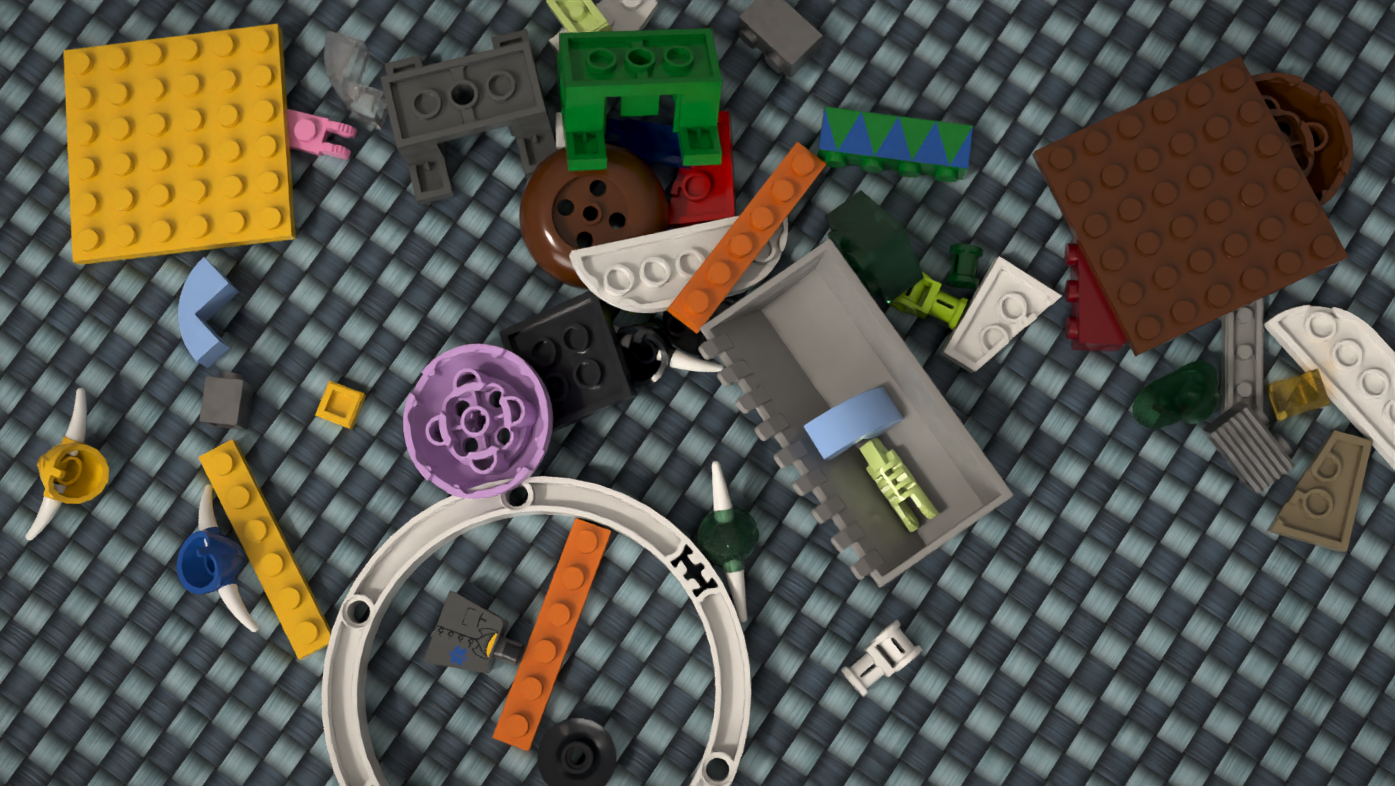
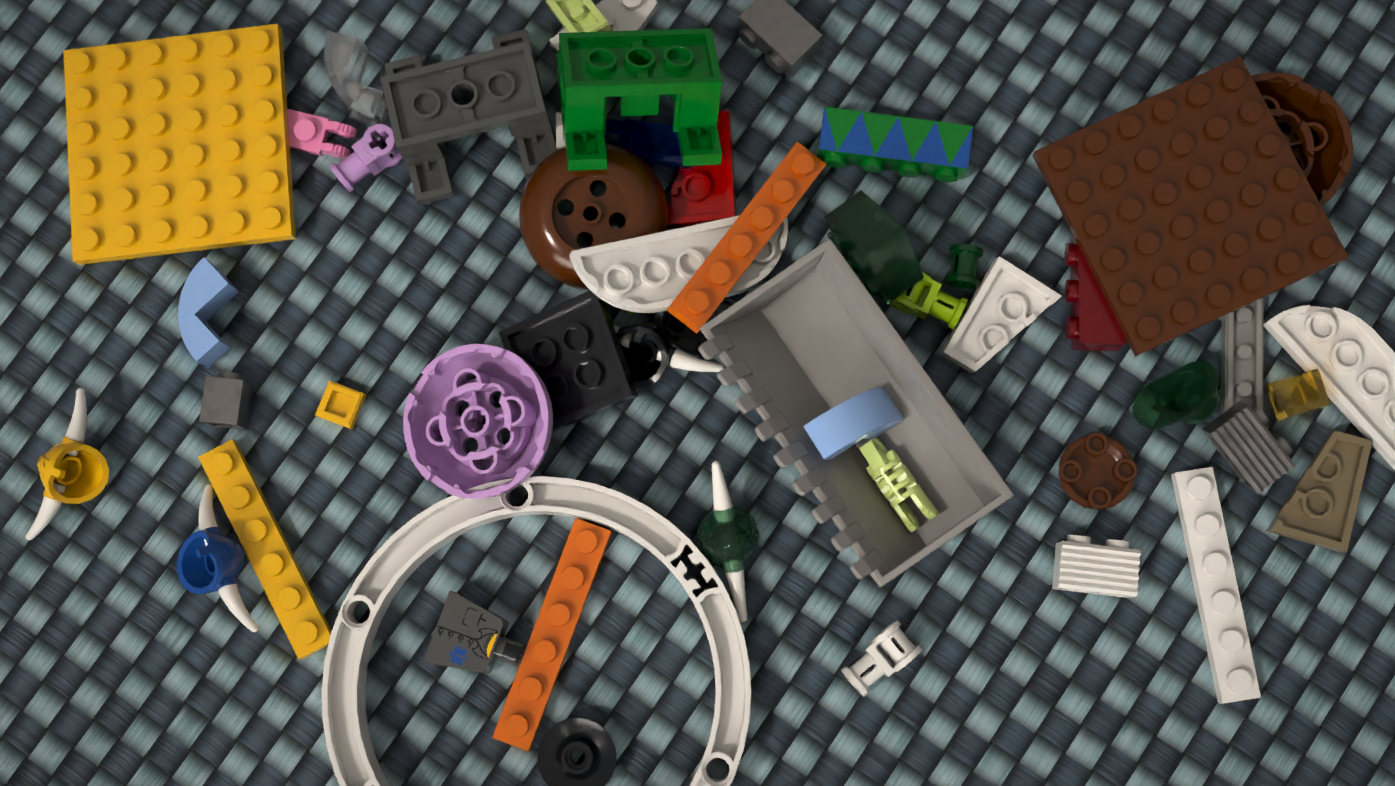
(367, 156): none -> lavender connector
(1096, 568): none -> white brick
(1097, 471): none -> reddish brown dish
(1215, 585): none -> white plate

